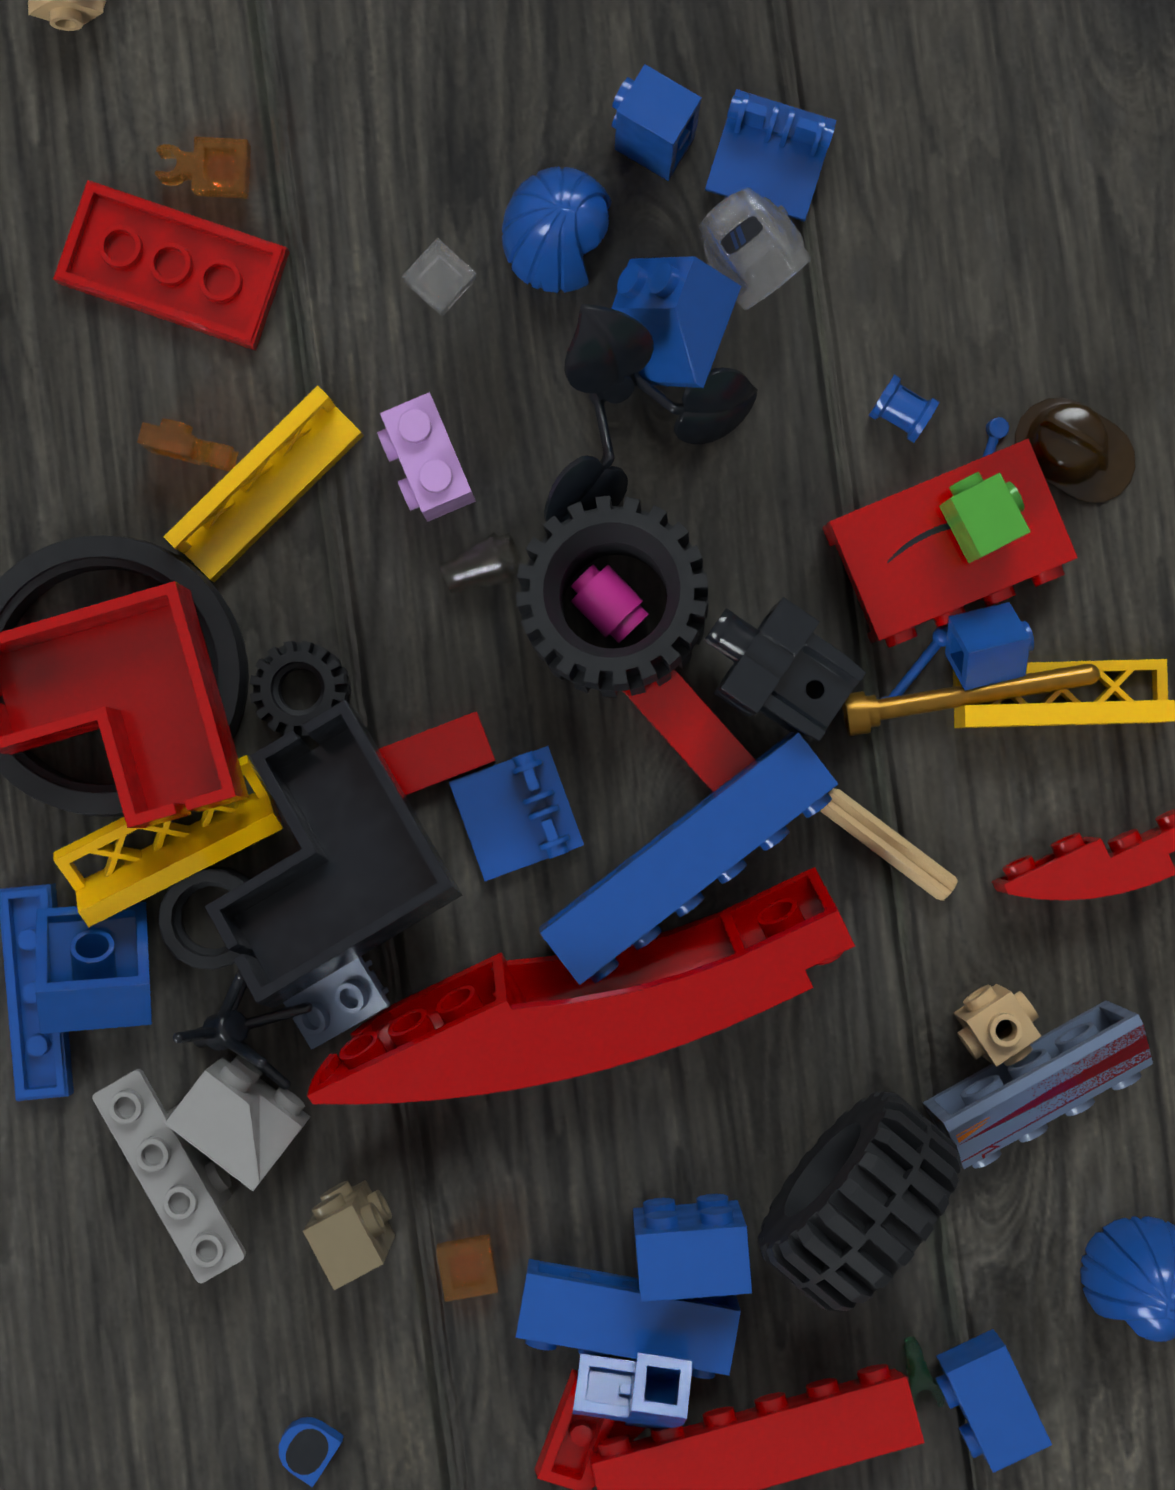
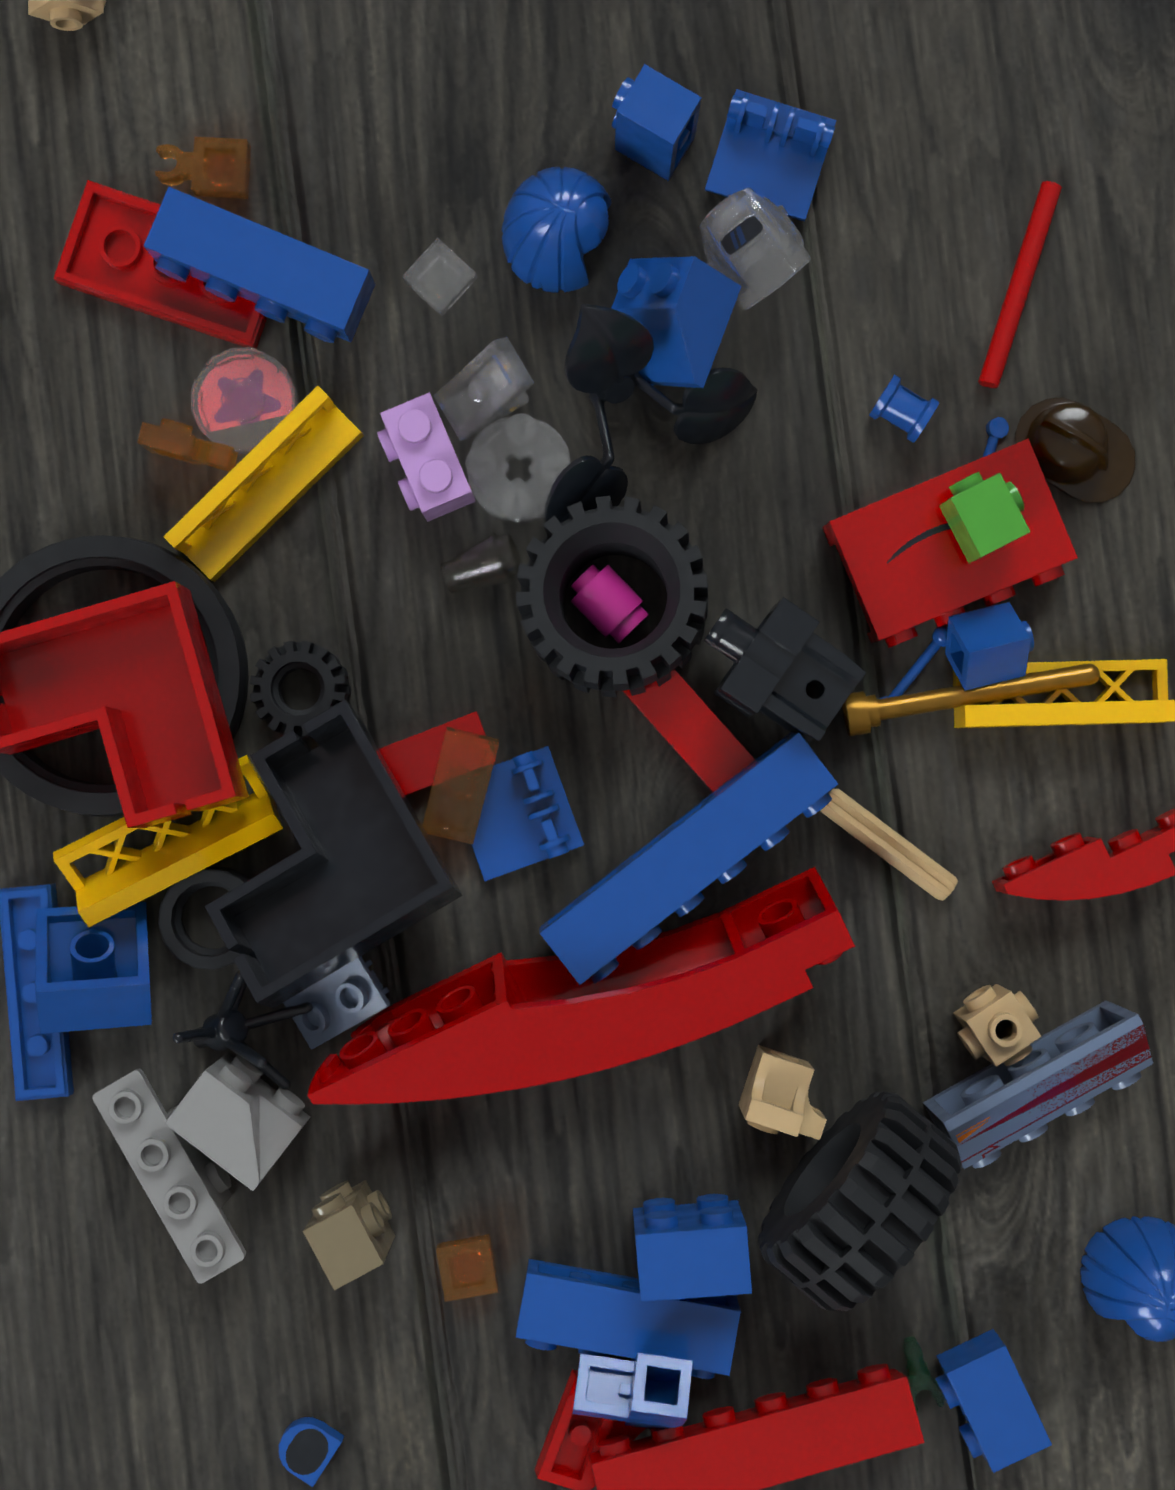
(241, 397): none -> clear tile
(259, 265): none -> blue brick
(460, 785): none -> clear orange plate
(485, 389): none -> clear slope
(487, 466): none -> clear plate
(778, 1095): none -> tan brick
(1020, 284): none -> red bar

